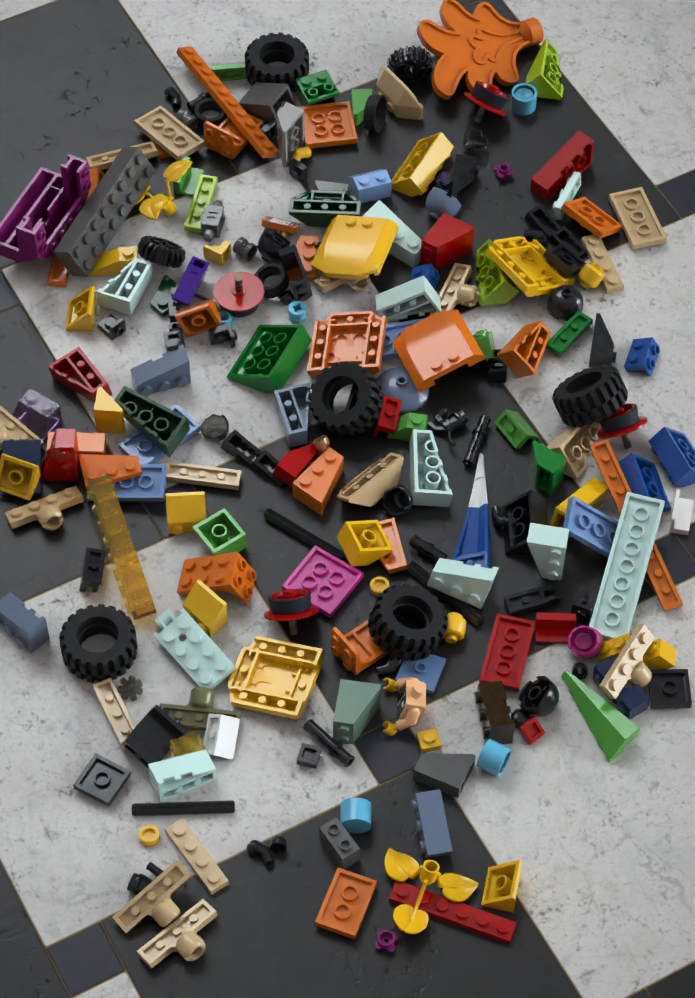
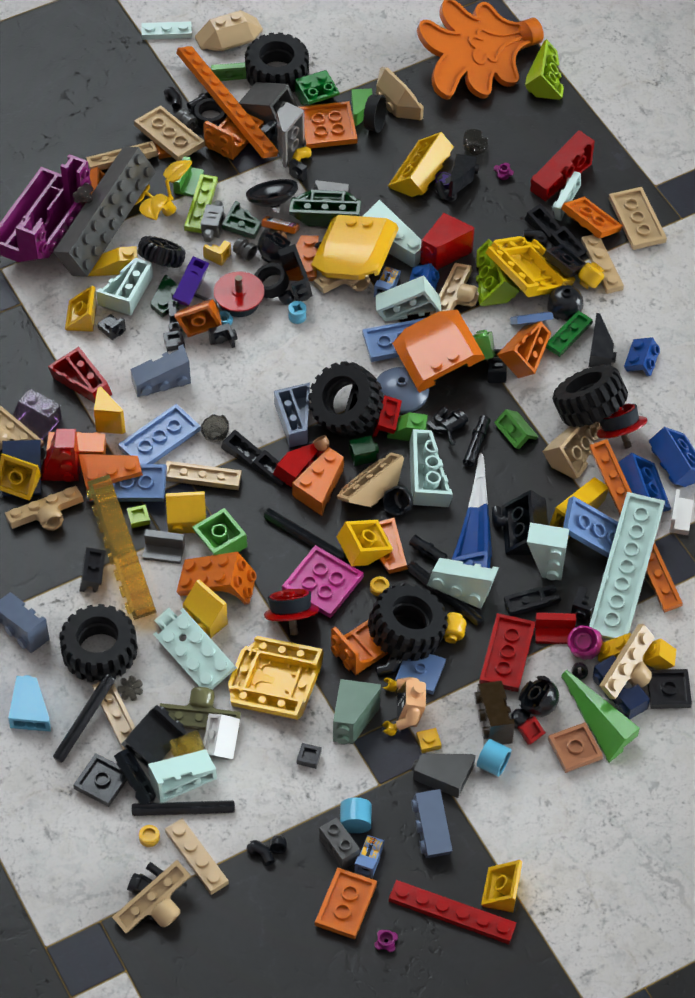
(28, 706): none -> medium azure slope
(58, 273): orange tile -> none
(83, 194): none -> clear smoke plant
(83, 718): none -> black axle
(135, 776): none -> black hinge
(138, 516): none -> lime plate
(156, 422): dark green wedge -> none
(163, 546): none -> dark grey panel
(166, 30): none -> light aqua plate
(180, 936): tan plate -> none
(228, 31): none -> tan wedge
(241, 222): none -> wing
(270, 357): green slope -> none
(272, 192): none -> black dish
(335, 748): black pin -> none
(348, 338): orange wedge -> none
(363, 450): none -> dark green brick
(369, 856): none -> medium blue leg
(371, 185): light blue slope -> none
(387, 280): none -> medium blue leg
(402, 866): yellow plant -> none
(411, 64): black gear -> none
(439, 203): sand blue cylinder -> none
(488, 98): piece -> none
(523, 99): medium azure piece -> none
(531, 318): none -> medium blue plate
(546, 467): green slope -> none
(575, 747): none -> nougat plate

